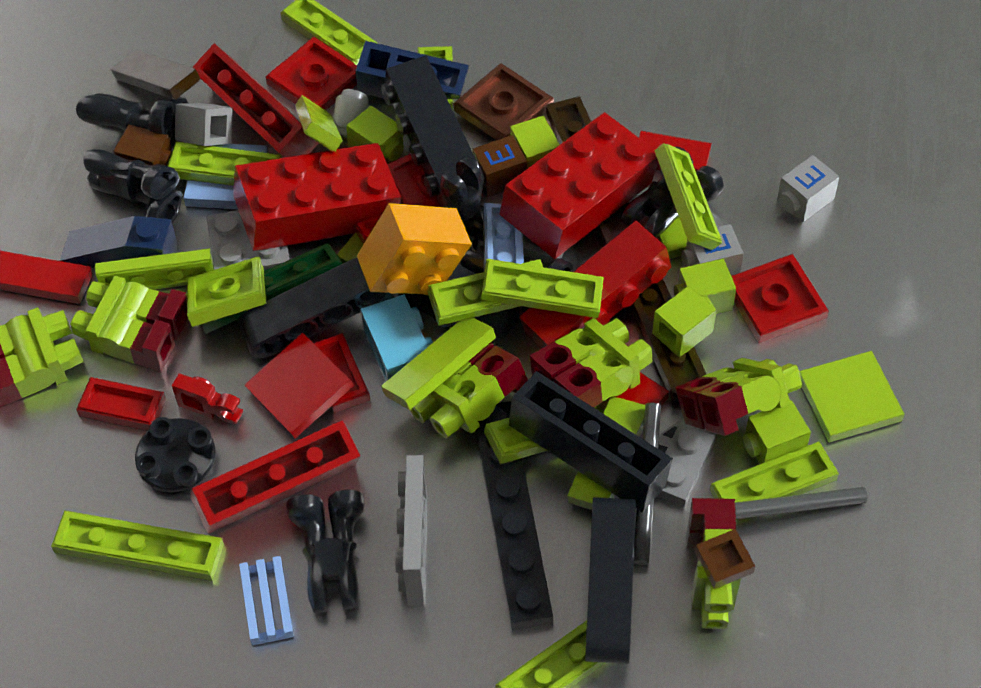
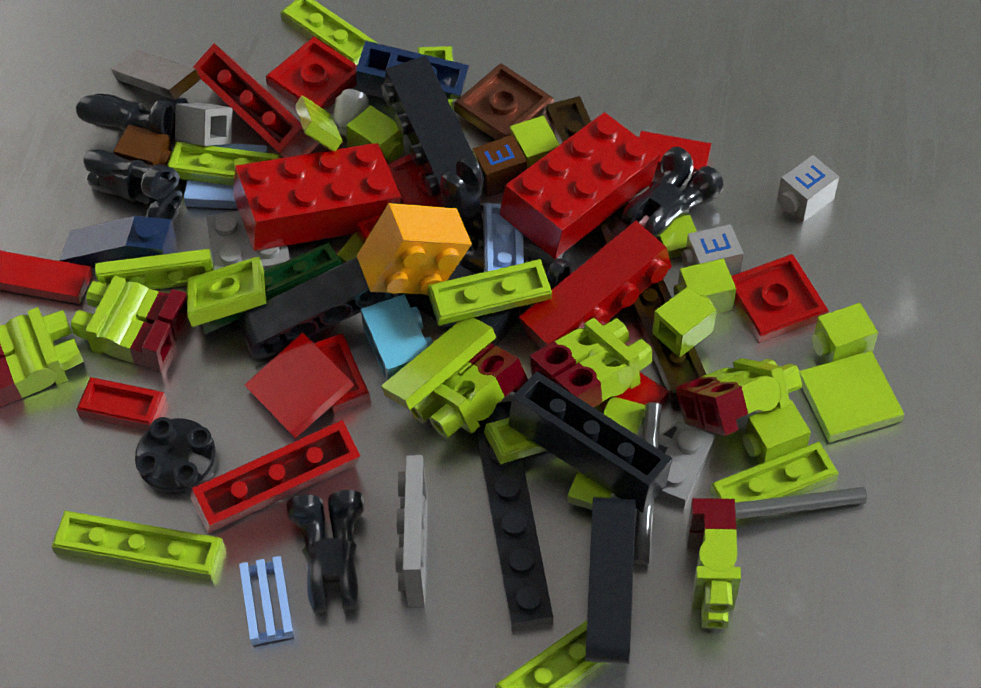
(200, 397): red plate -> none
(542, 288): lime tile -> none
(688, 197): lime tile -> none
(725, 558): reddish brown plate -> none
(844, 333): none -> lime brick

